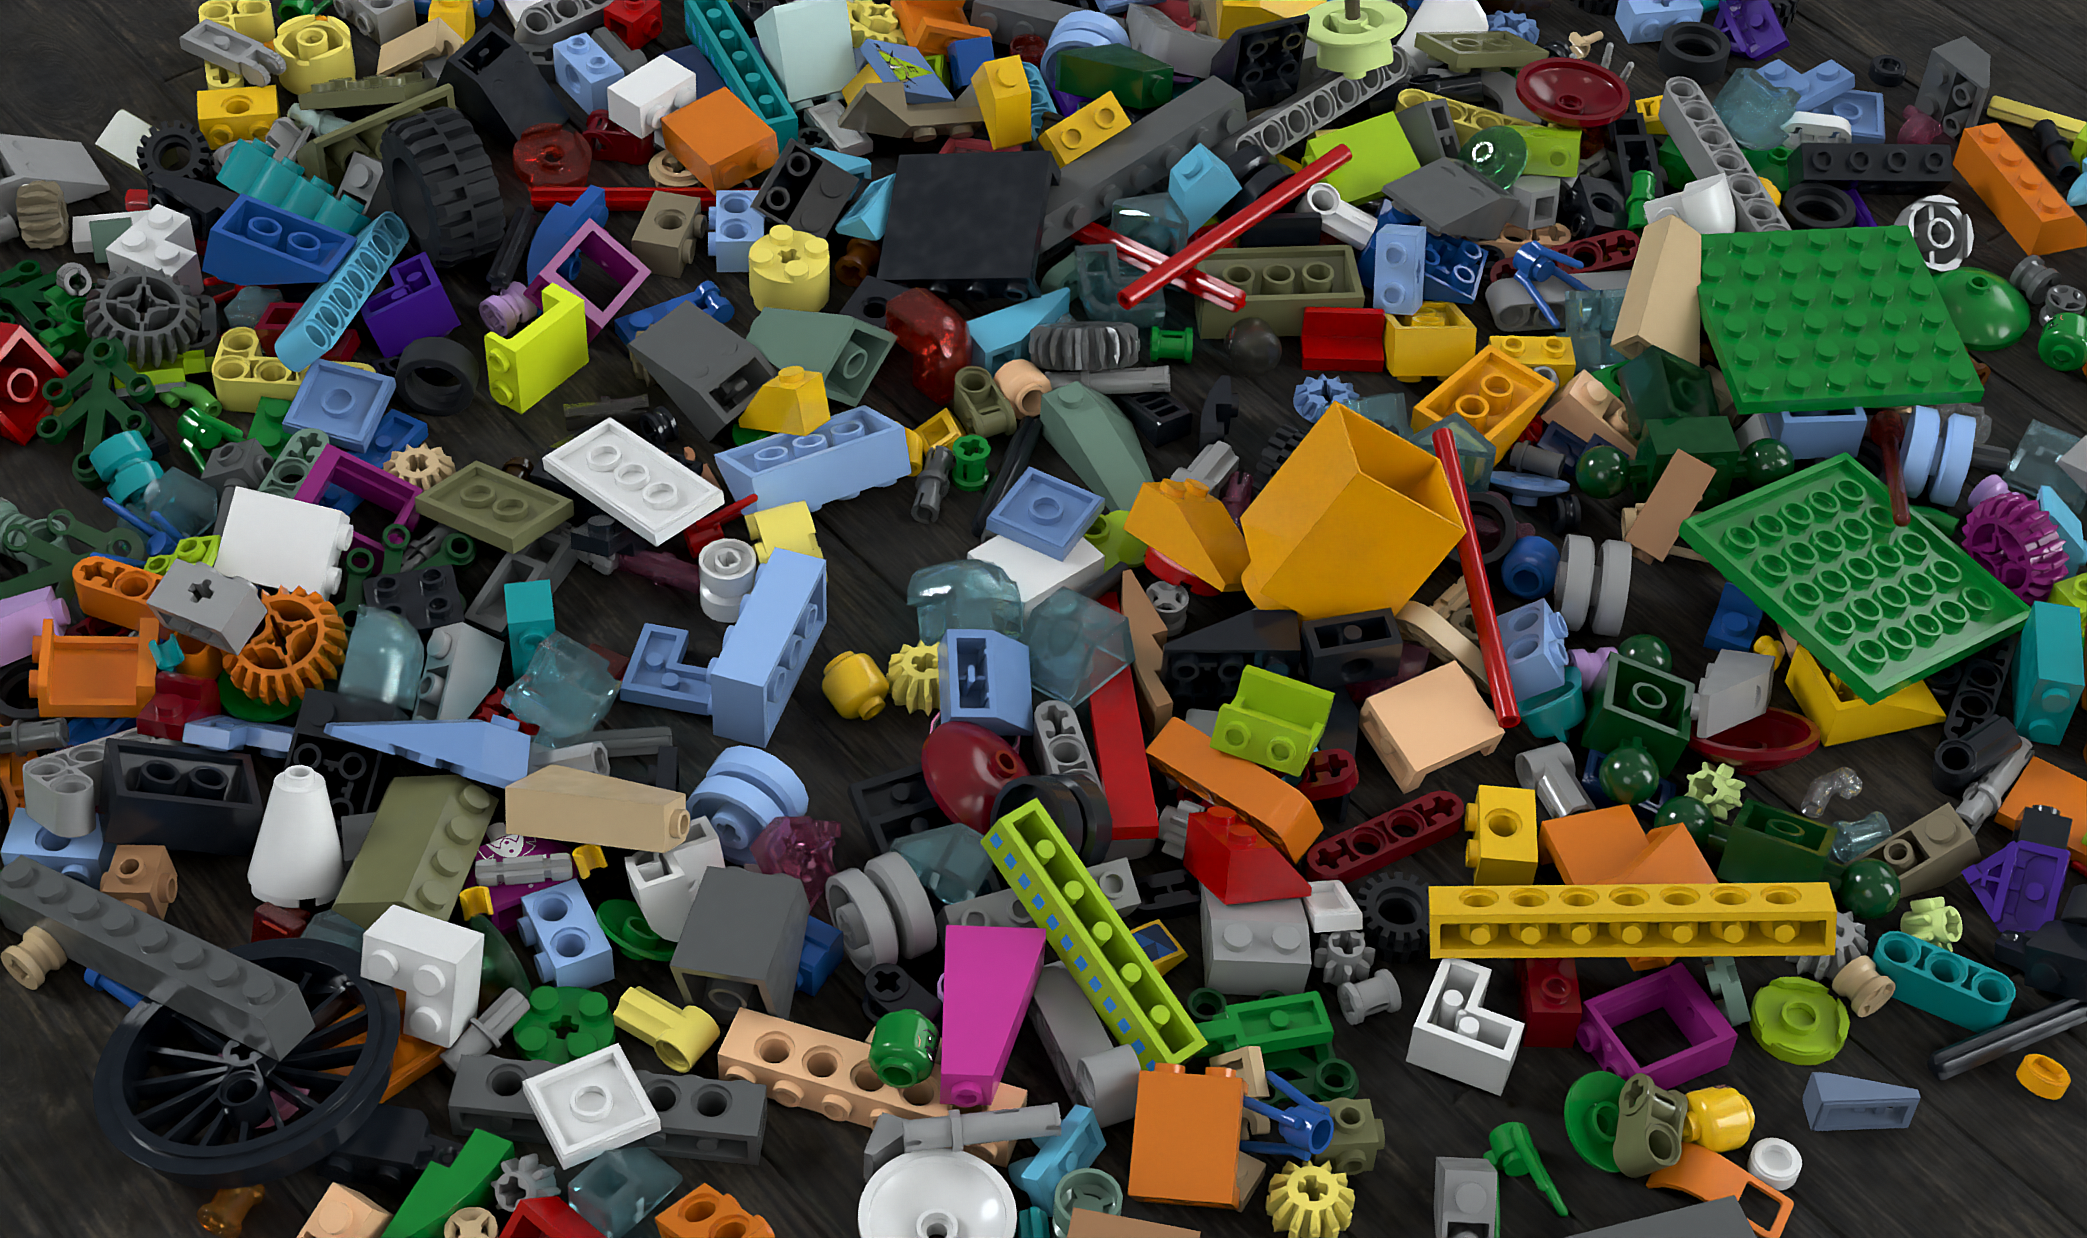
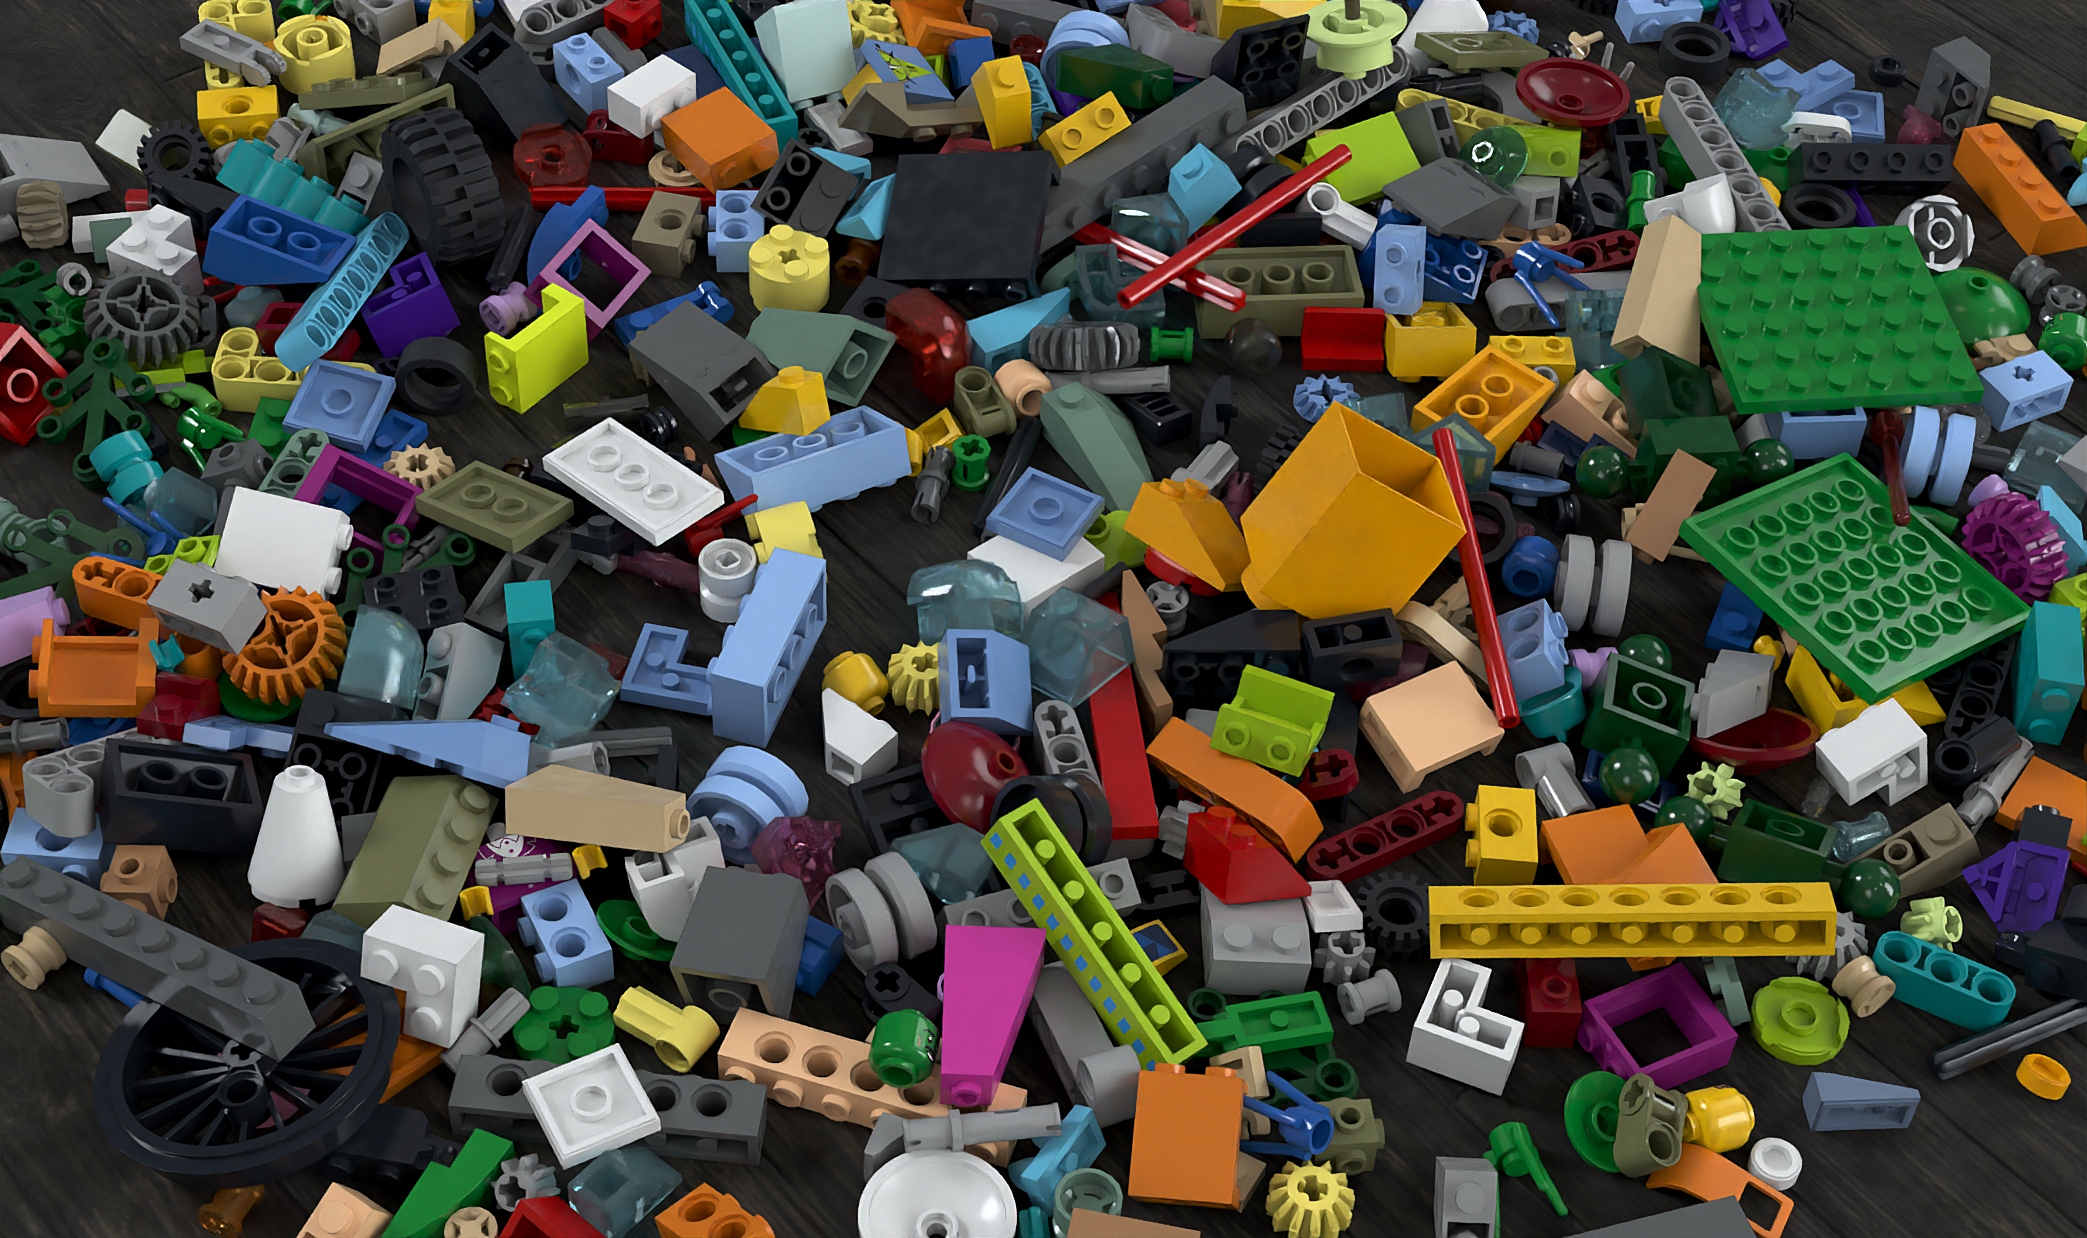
(855, 741): none -> white slope
(1875, 753): none -> white brick
(2003, 349): none -> tan plate
(2023, 390): none -> light blue brick

